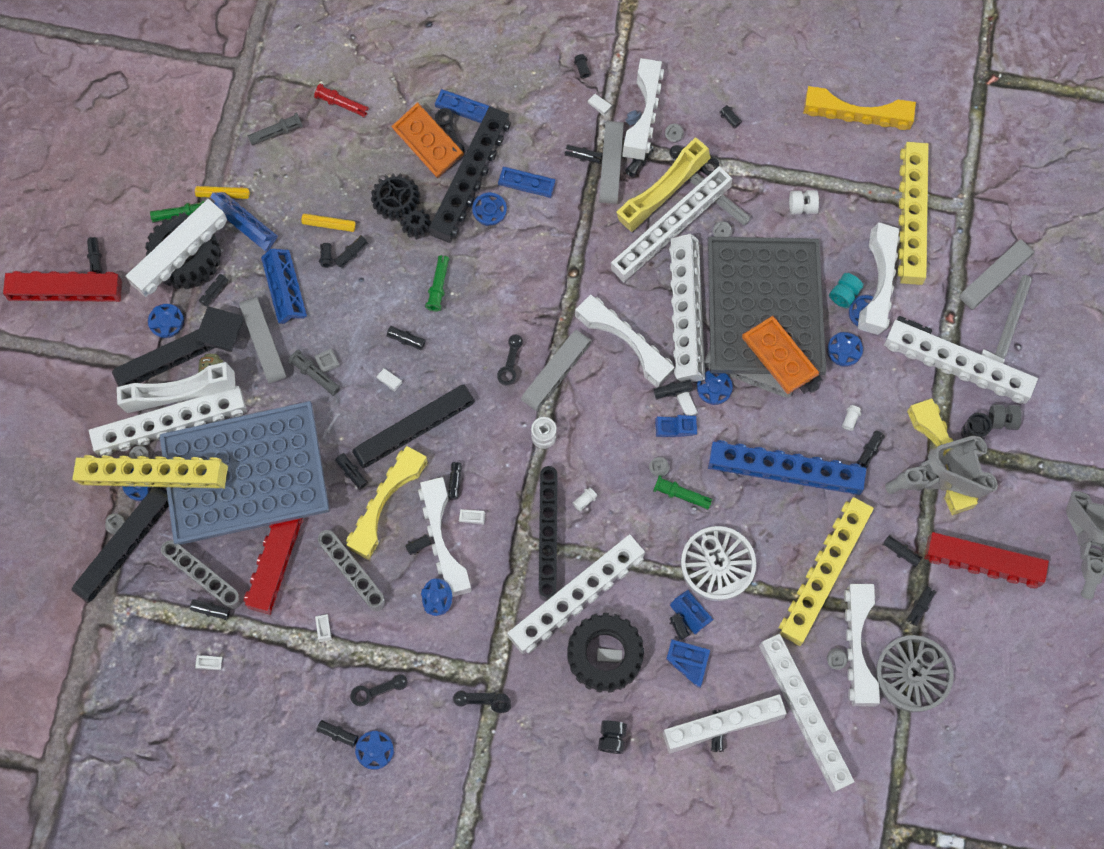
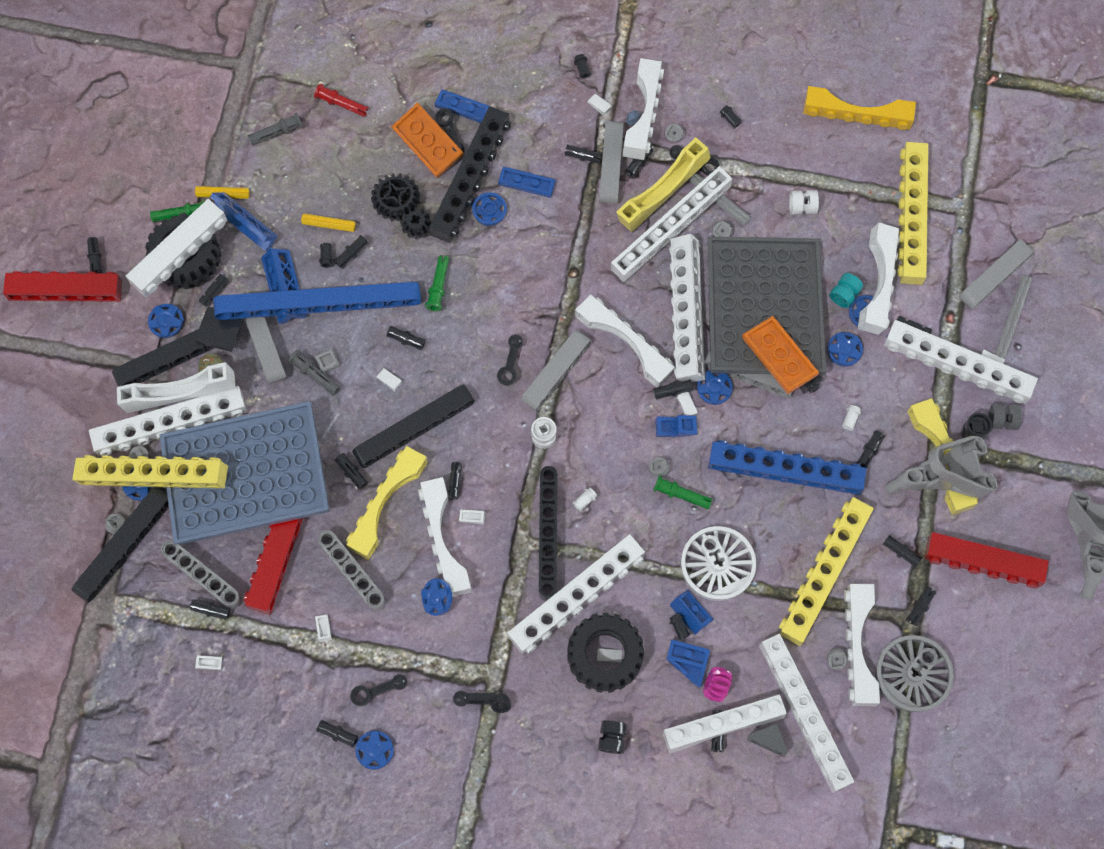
(316, 300): none -> blue beam
(418, 544): black pin -> none
(717, 684): none -> dark pink gear
(769, 739): none -> dark grey slope

